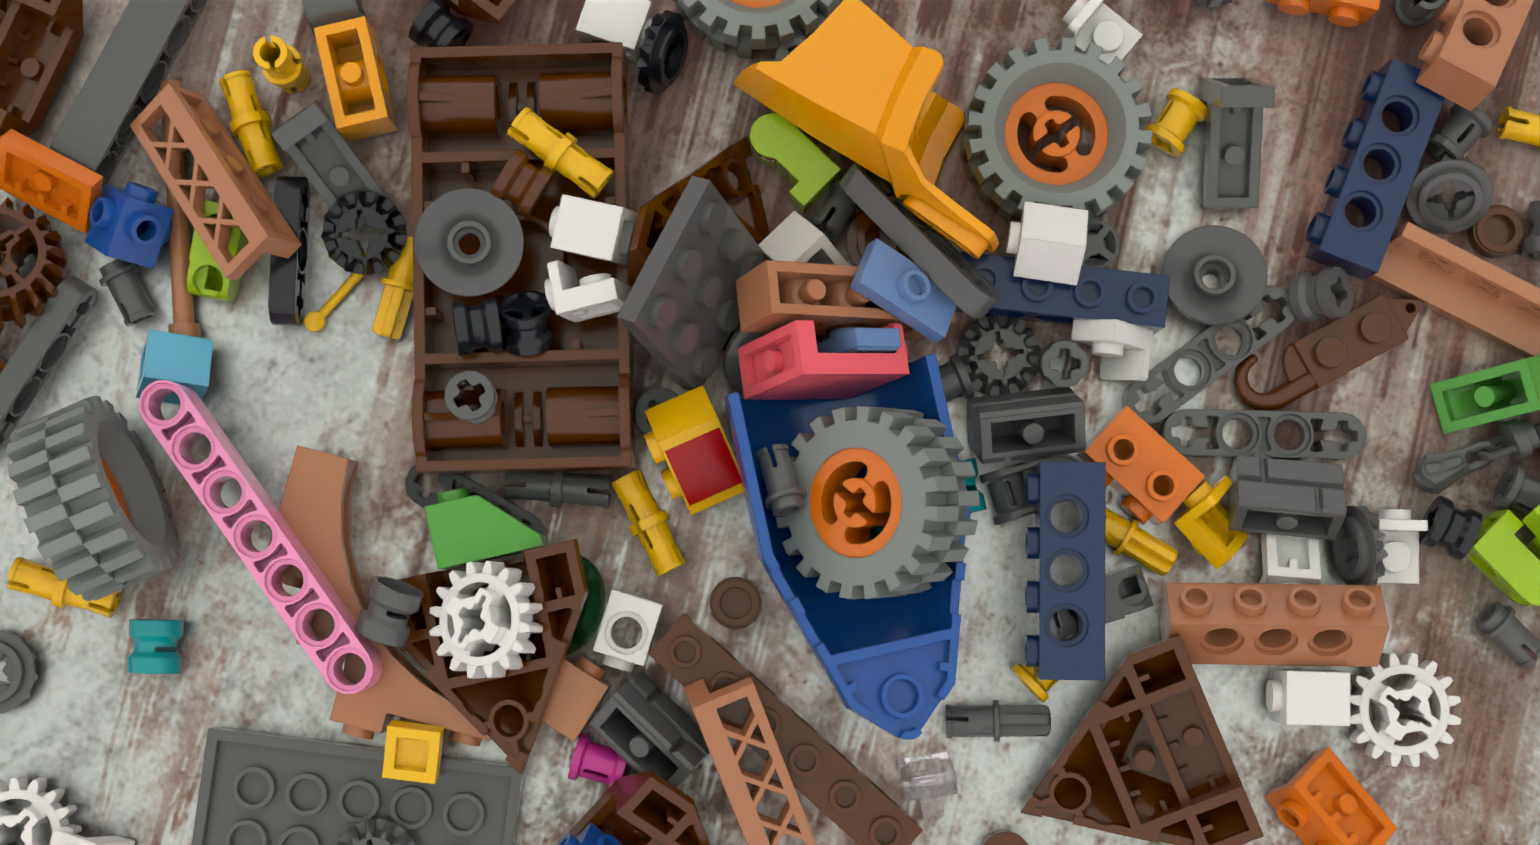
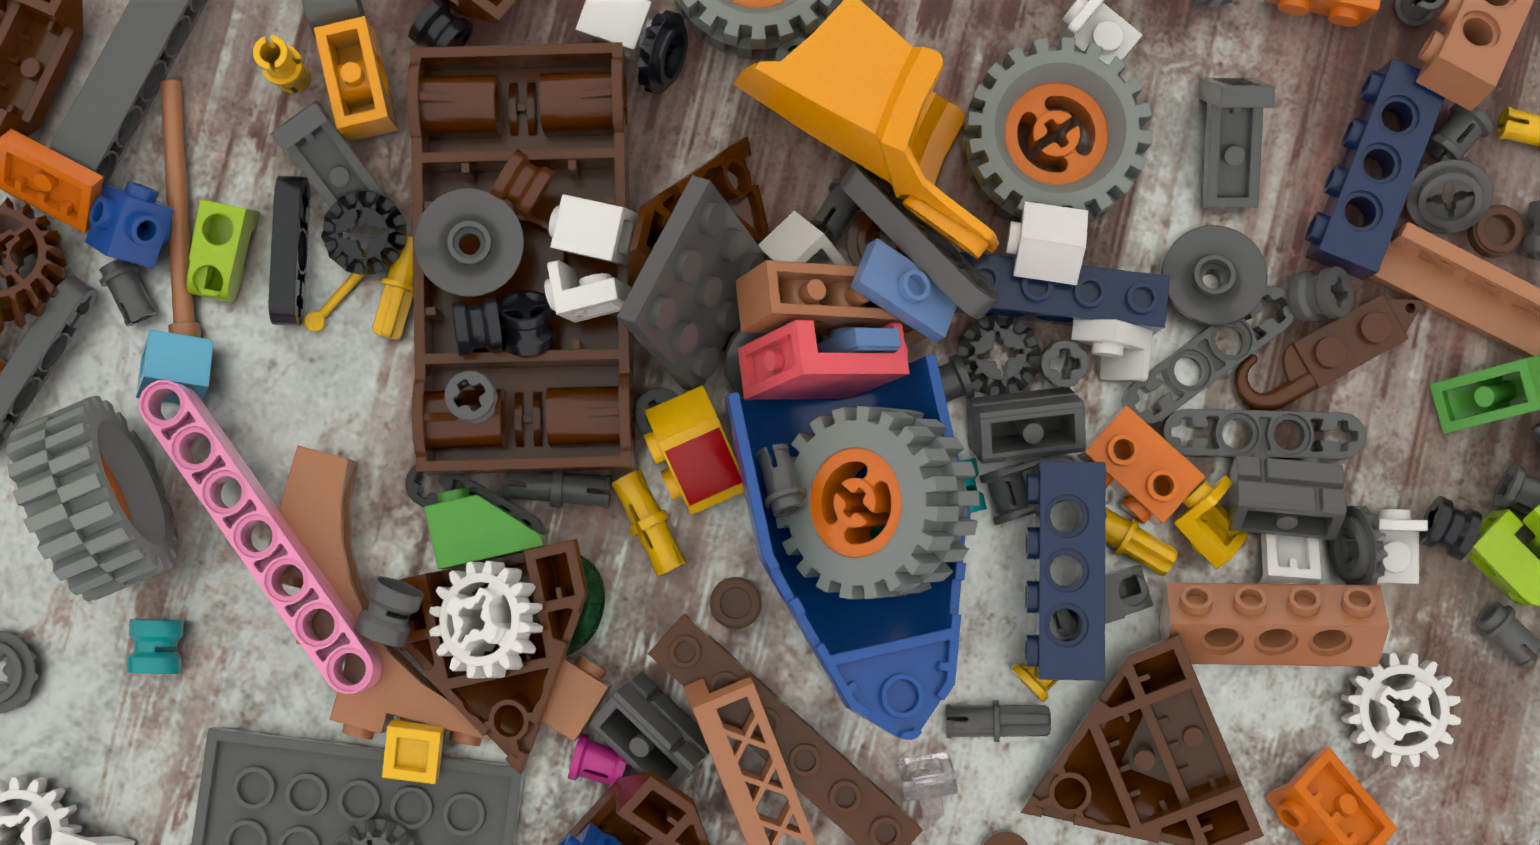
(40, 581): yellow pin -> none
(228, 173): nougat fence -> none
(250, 123): yellow pin -> none
(560, 152): yellow pin -> none
(627, 605): white brick -> none
(796, 157): lime leg -> none
(1101, 241): dark grey wheel -> none
(1176, 121): yellow bush -> none
(1309, 697): white brick -> none
(1440, 470): dark grey piece -> none

